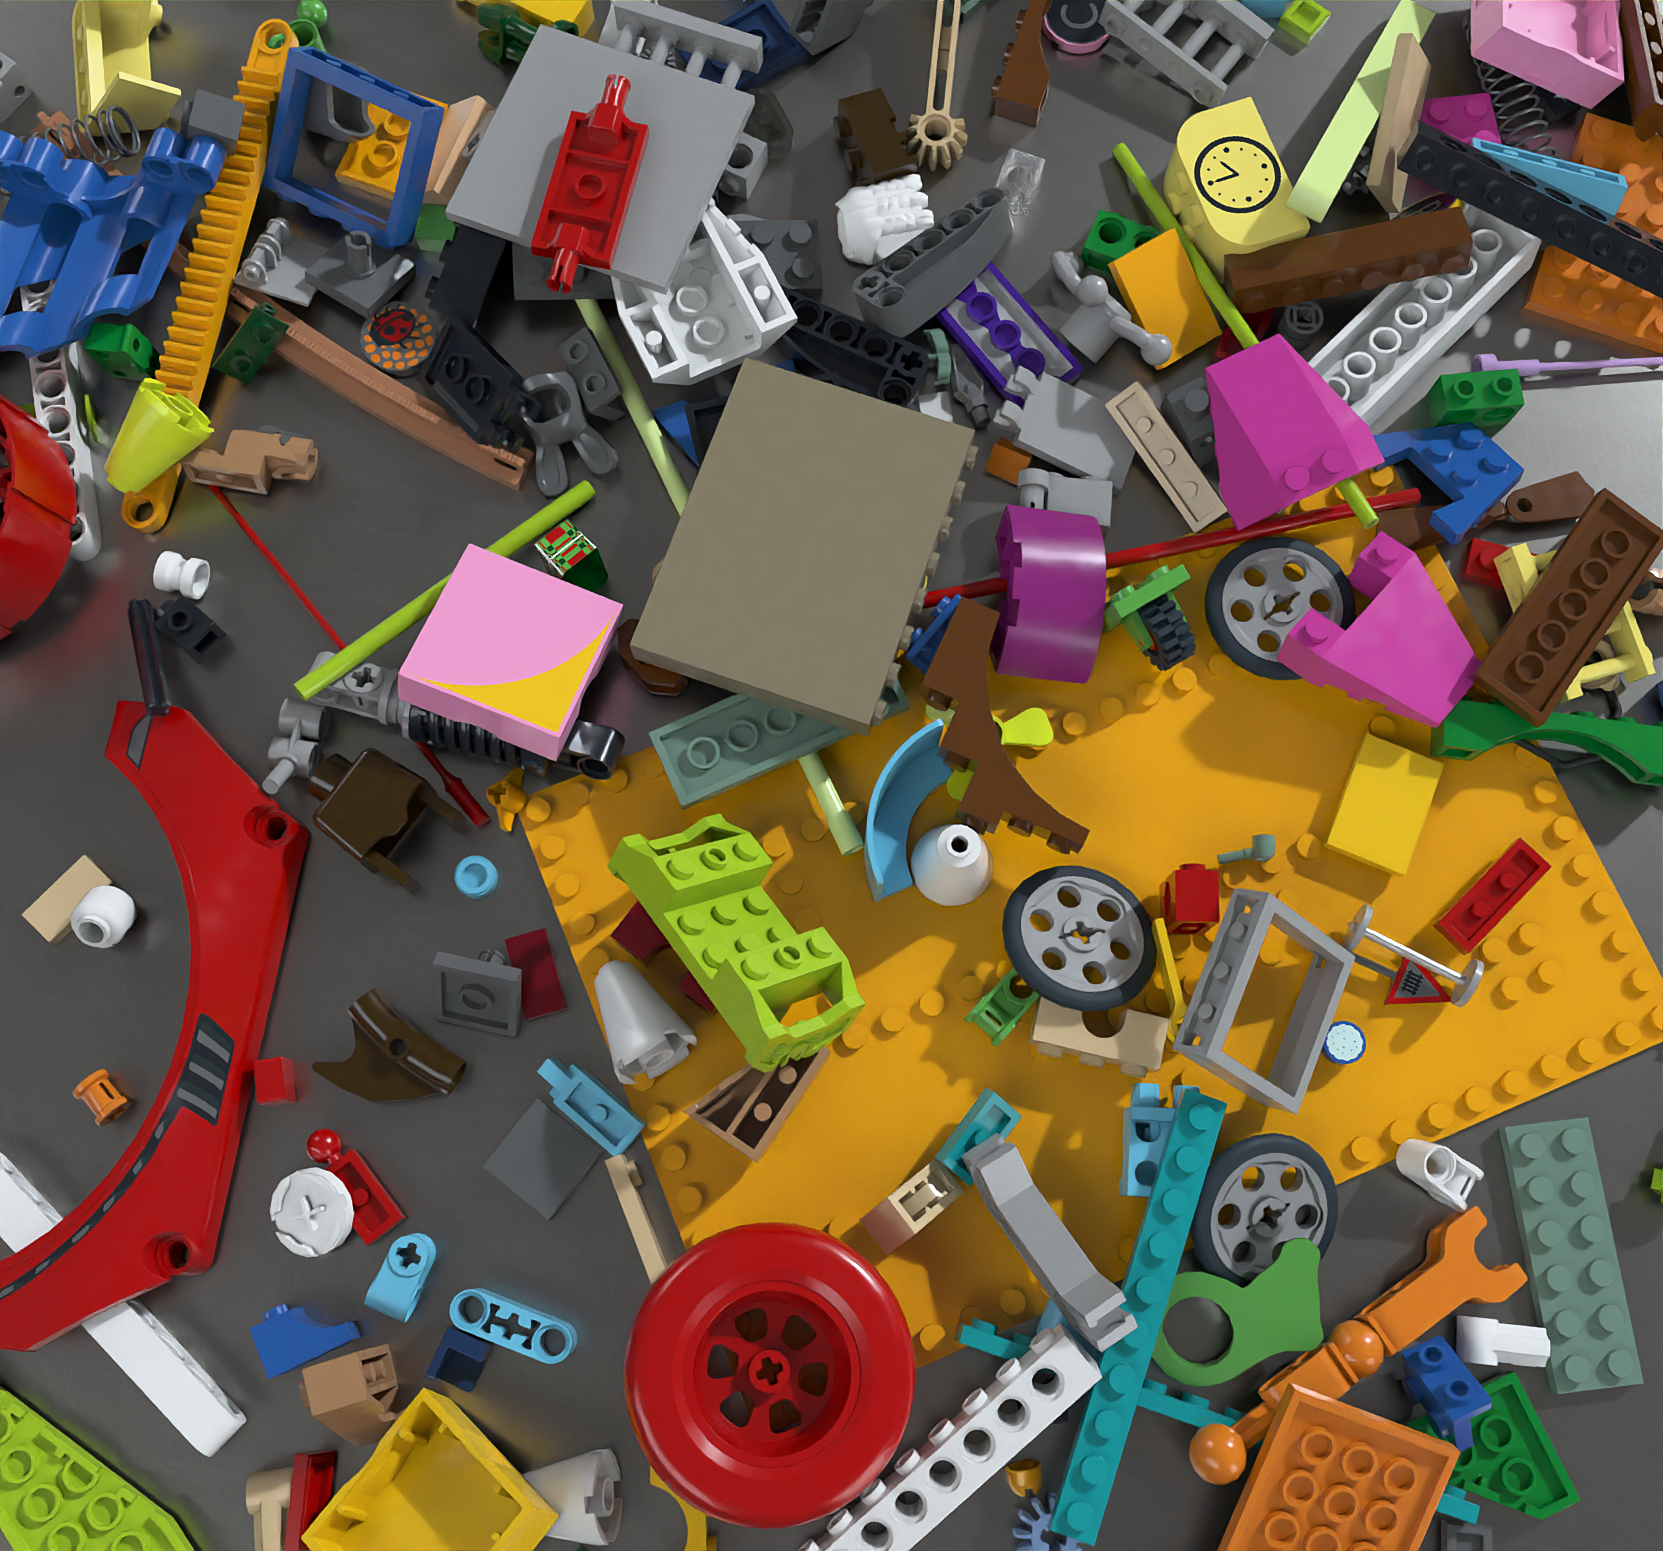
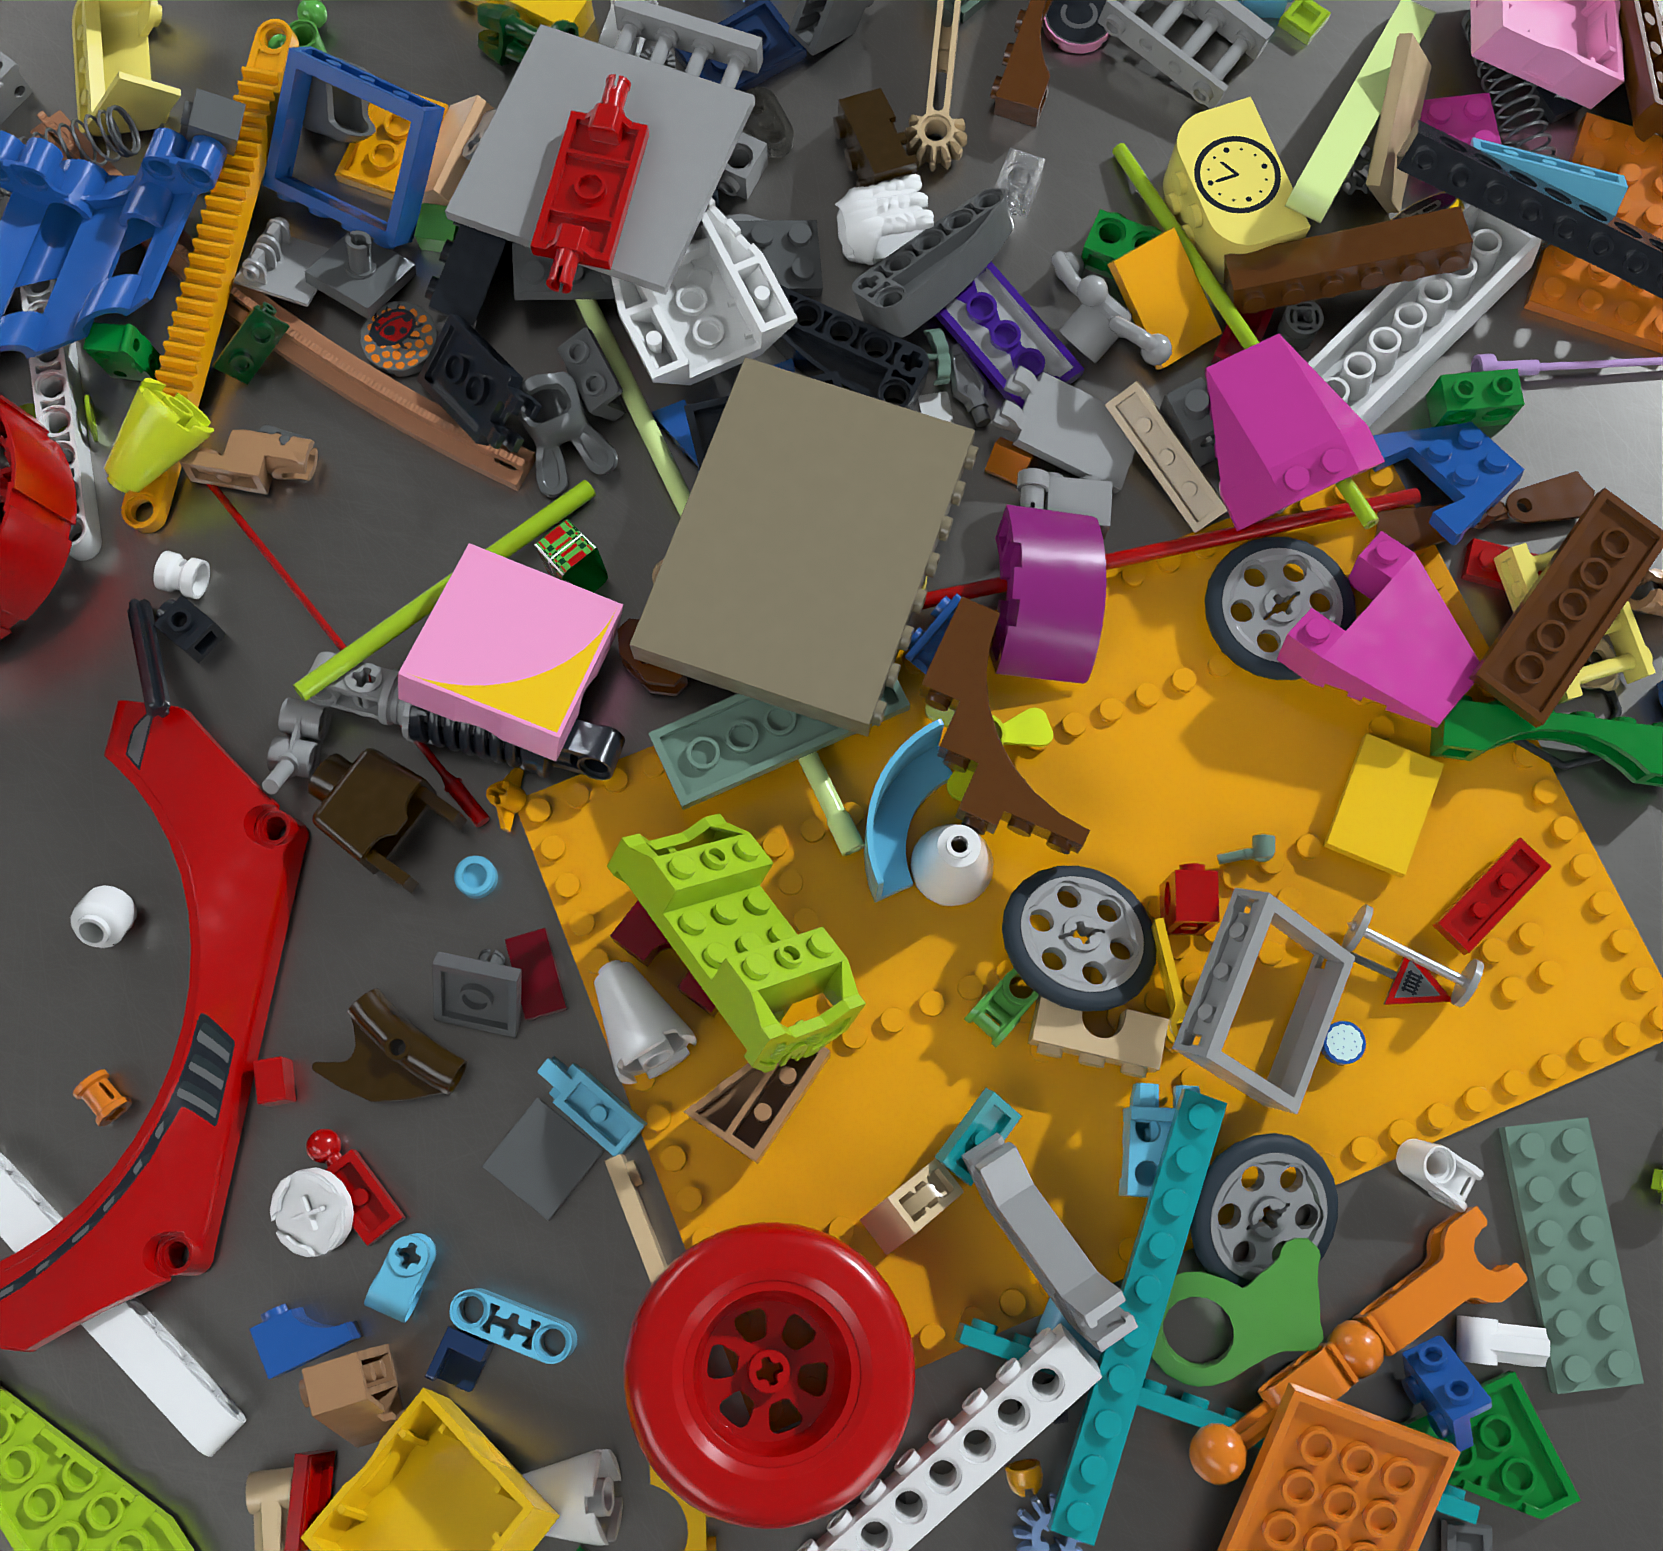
(53, 909): tan tile -> none
(1154, 617): plate -> none

